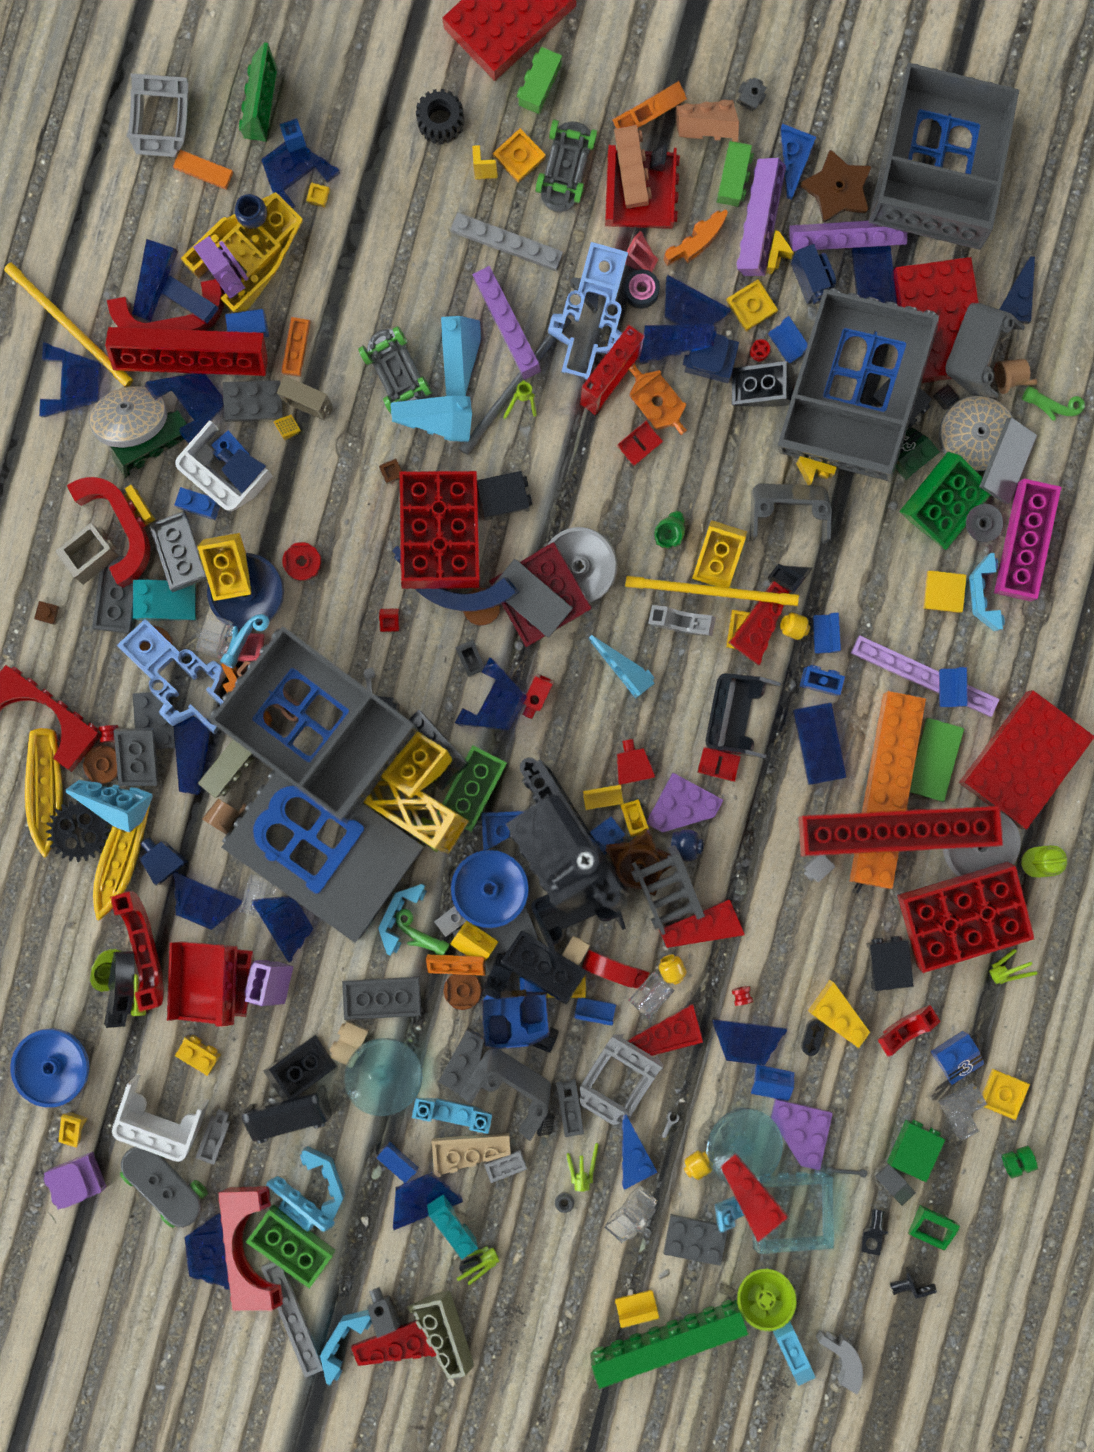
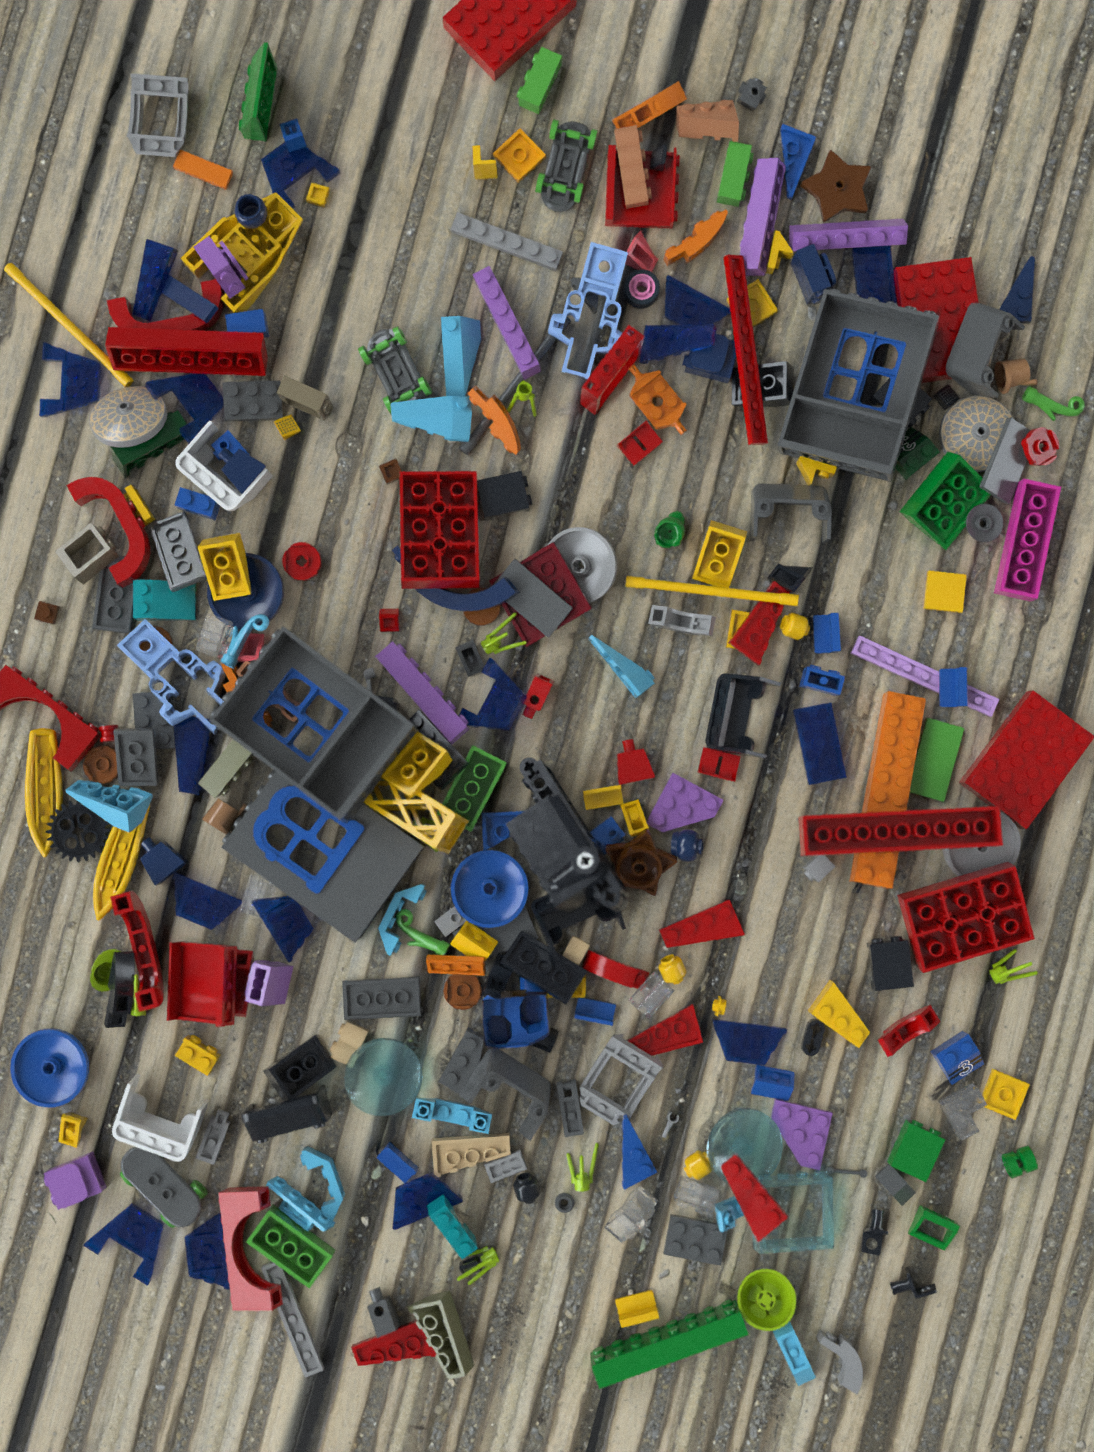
(135, 1231): none -> clear blue wing
(296, 346): orange tile -> none
(331, 1365): medium azure slope -> none
(421, 691): none -> medium lavender brick
(435, 102): black tyre -> none
(492, 642): none -> lime plant
(503, 425): none -> orange slope
(526, 1188): none -> black head
(546, 1126): black slope -> none
(686, 891): dark grey fence -> none
(696, 1195): none -> clear brick
(719, 1006): none -> yellow plate
(742, 995): red wheel -> none
(745, 350): none -> red plate
(760, 346): red wheel -> none
(788, 340): blue panel -> none
(936, 199): dark grey panel -> none
(992, 619): medium azure slope -> none
(1031, 446): none -> plate
(1044, 861): lime piece -> none

